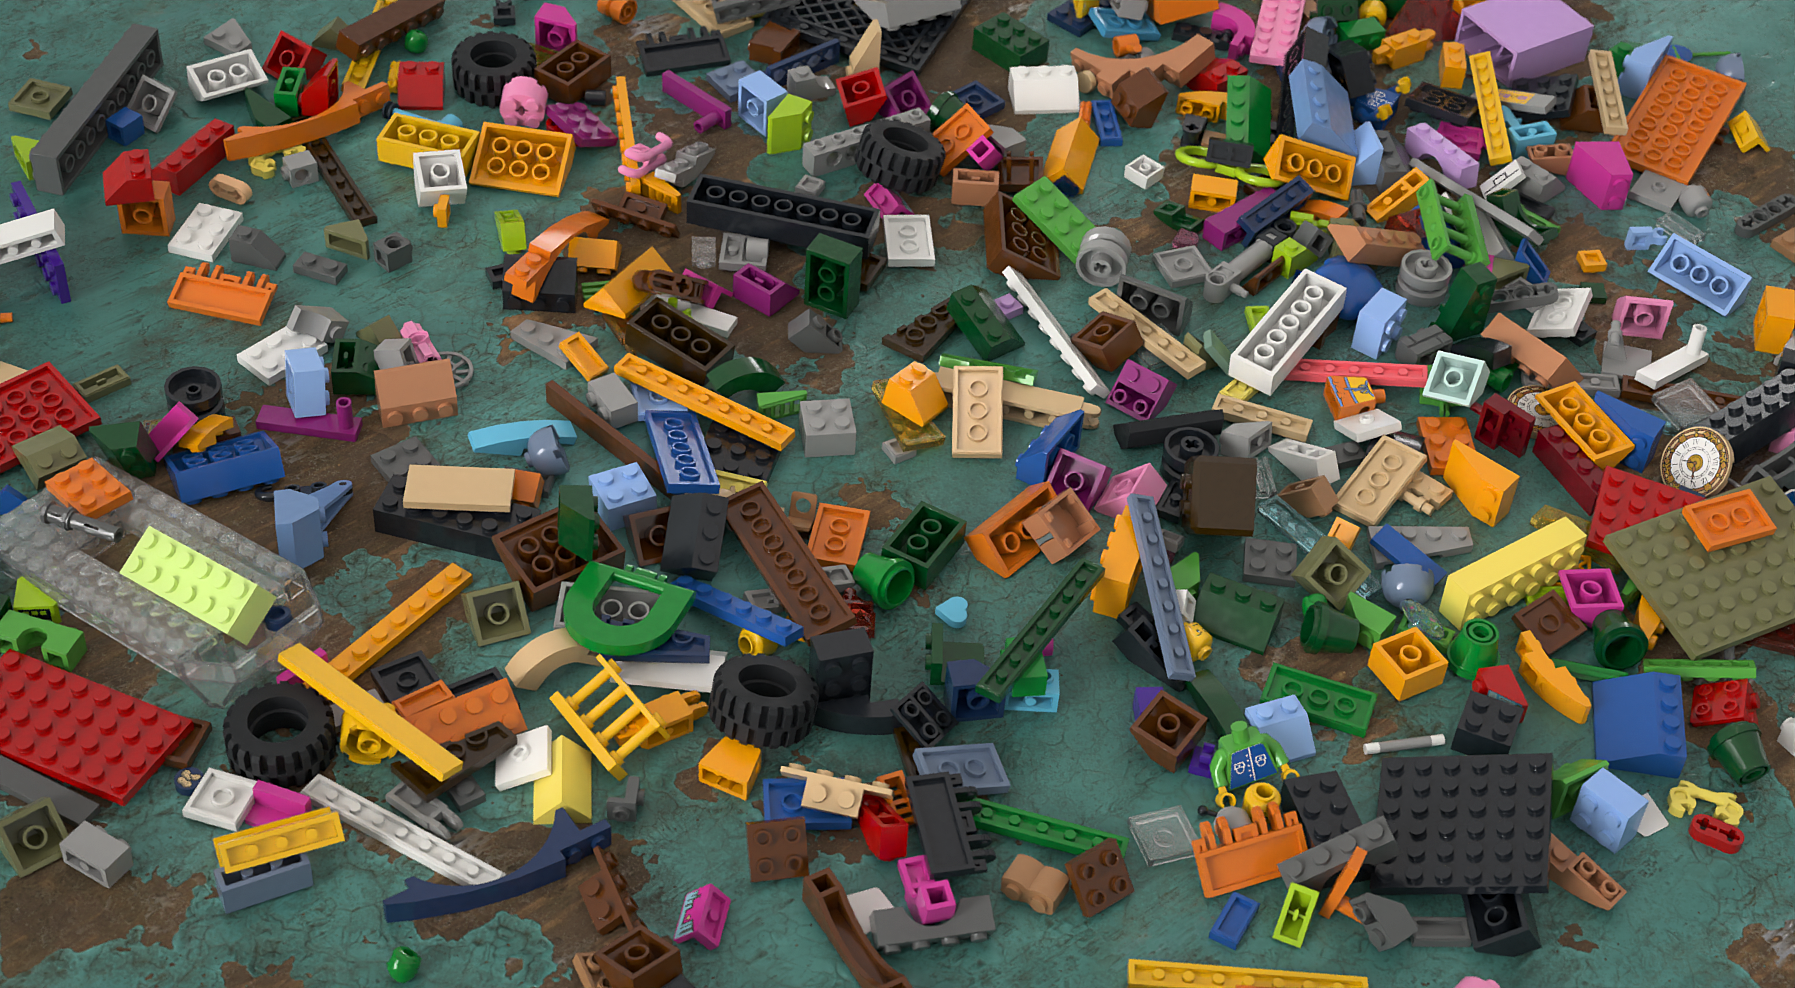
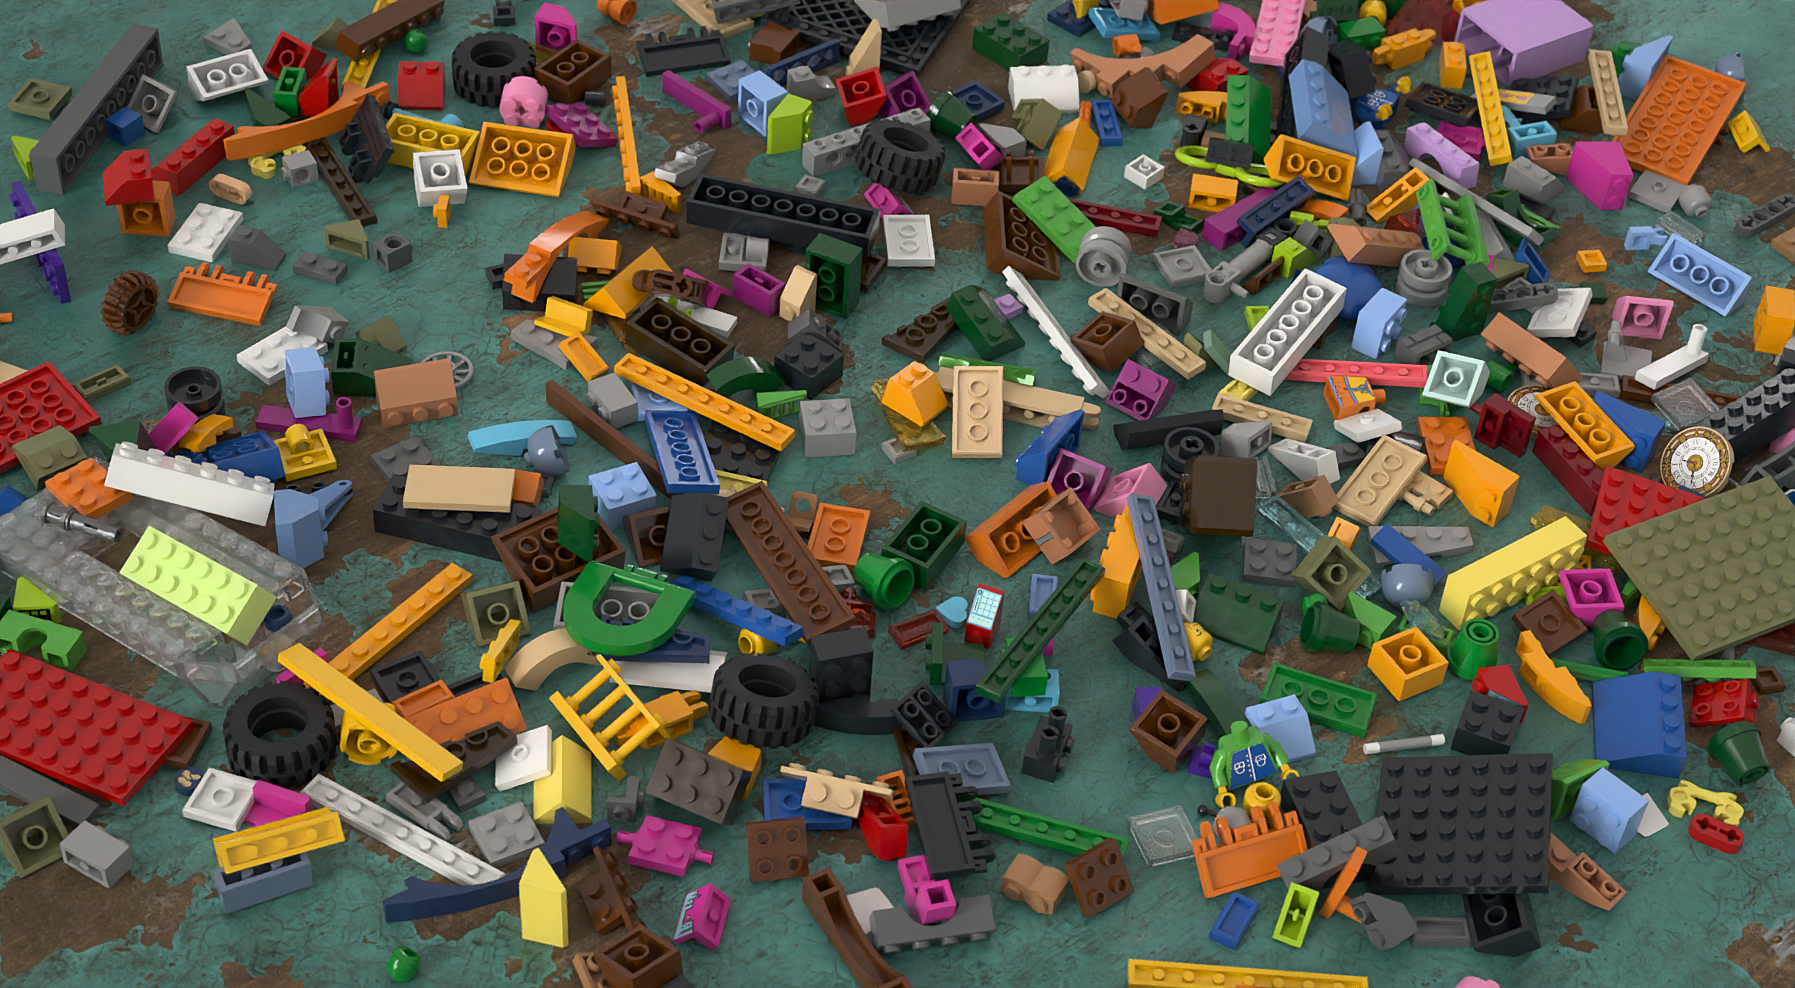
(130, 302): none -> reddish brown gear
(190, 484): none -> white brick
(305, 452): none -> yellow plate
(368, 140): none -> black hinge
(393, 77): yellow axle -> none
(395, 353): light grey slope -> none
(421, 342): bright pink piece -> none
(500, 651): none -> yellow plate
(506, 835): none -> light grey plate
(511, 231): lime slope -> none
(543, 903): none -> light yellow slope
(565, 317): none -> yellow panel
(650, 157): bright pink piece -> none
(665, 846): none -> dark pink plate
(699, 782): none -> dark brown brick
(704, 252): clear bracket -> none
(798, 293): none -> tan slope
(809, 365): none -> black brick
(914, 630): none -> clear red tile
(959, 134): orange plate -> none
(984, 616): none -> slope
(1036, 120): none -> olive panel
(1041, 588): none -> medium blue tile
(1048, 746): none -> black brick
(1120, 218): none -> dark red plate
(1490, 350): black slope -> none
(1506, 178): white tile -> none
(1686, 55): piece -> none
(1728, 520): orange plate -> none
(1767, 681): none -> reddish brown tile

